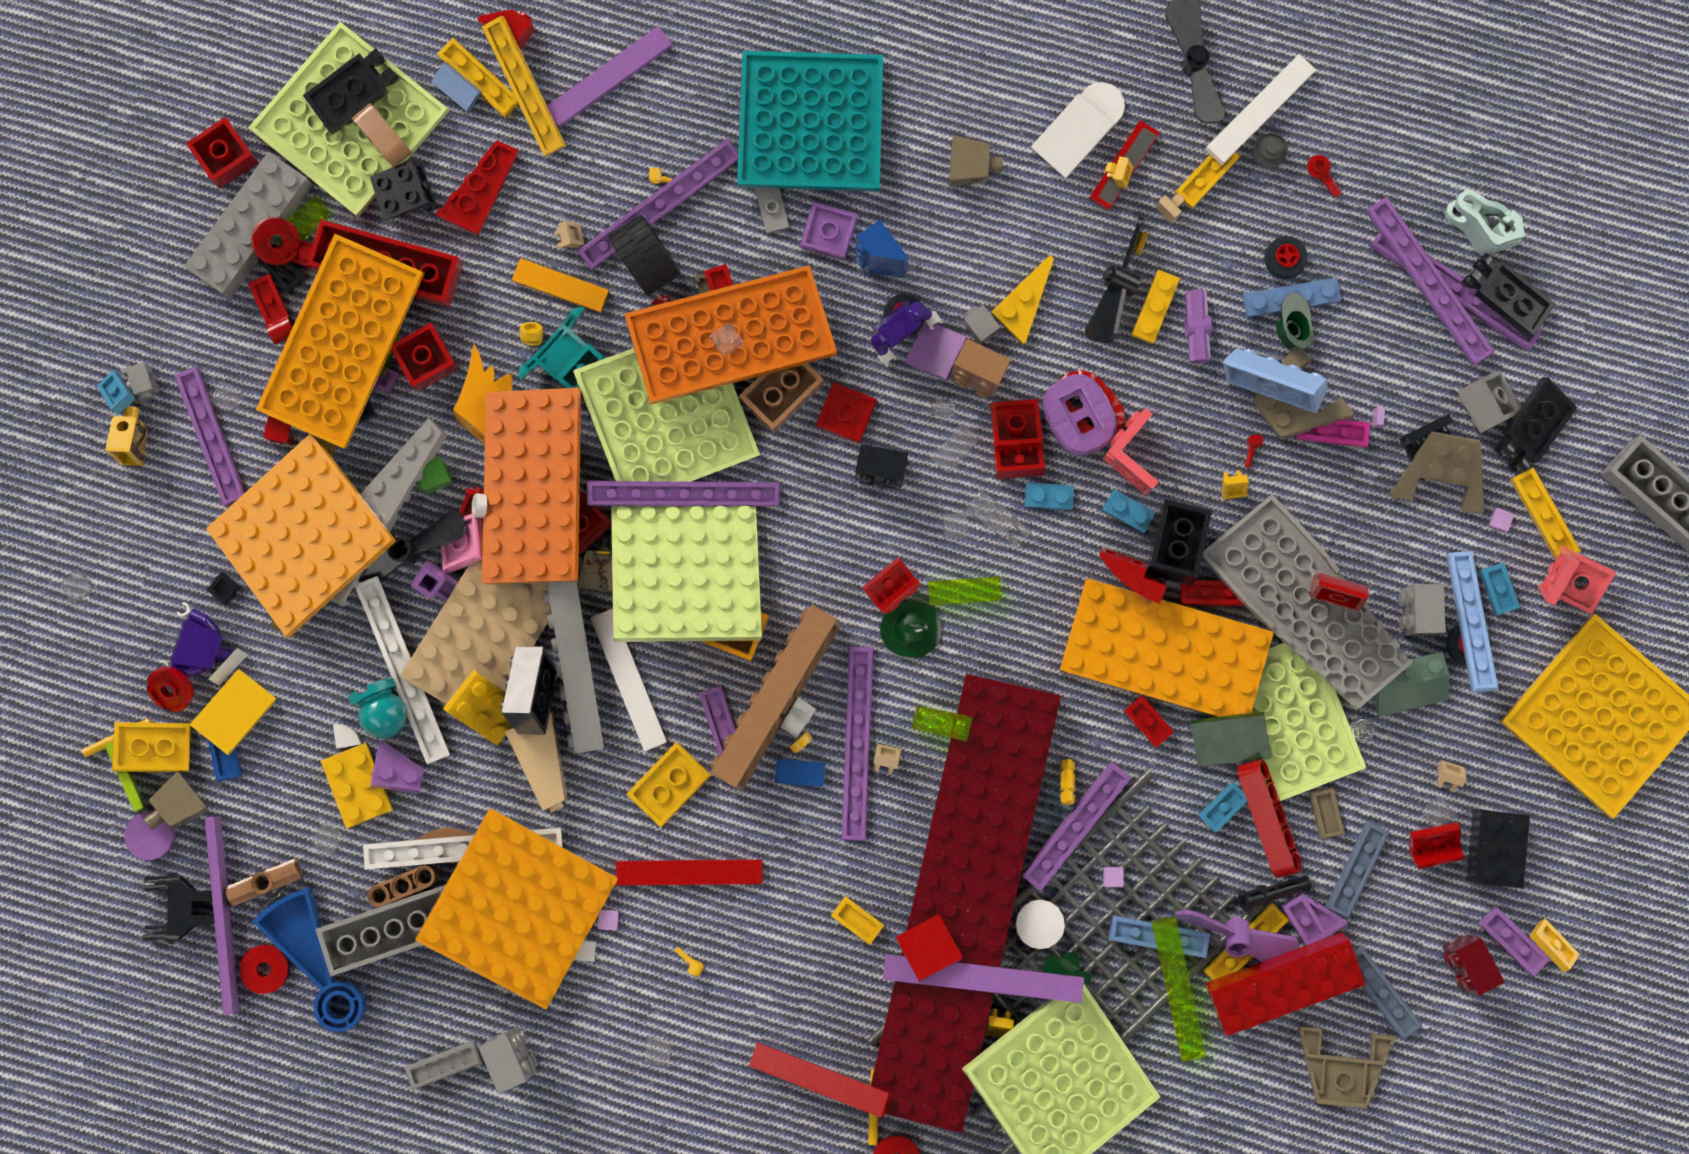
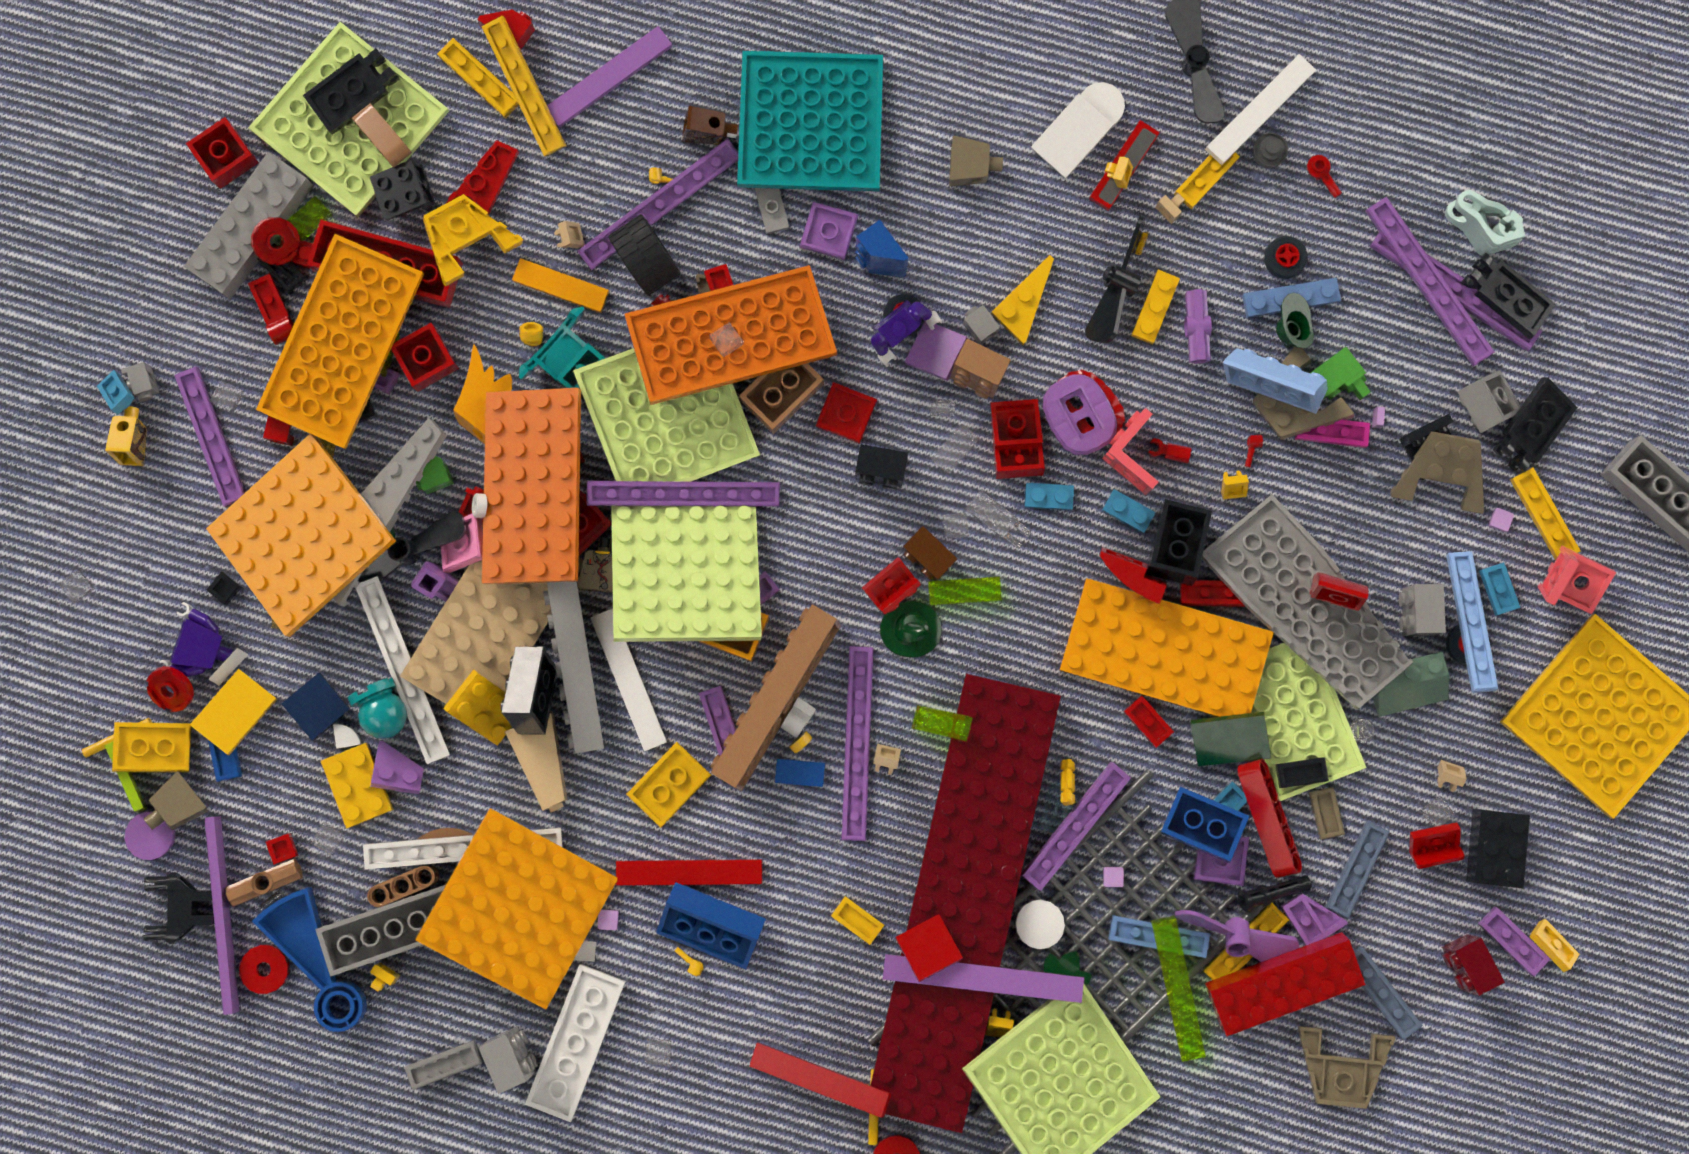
(282, 848): none -> red plate
(316, 706): none -> dark blue tile
(383, 976): none -> yellow tile
(456, 86): medium blue tile -> none
(459, 226): none -> yellow wing
(575, 1043): none -> white plate
(706, 126): none -> reddish brown torso
(710, 925): none -> blue slope
(767, 587): none -> medium lavender tile
(928, 554): none -> reddish brown brick
(1171, 451): none -> red bar
(1205, 824): none -> blue brick
(1216, 870): none -> medium lavender tile
(1302, 772): none -> black tile
(1344, 373): none -> bright green hinge

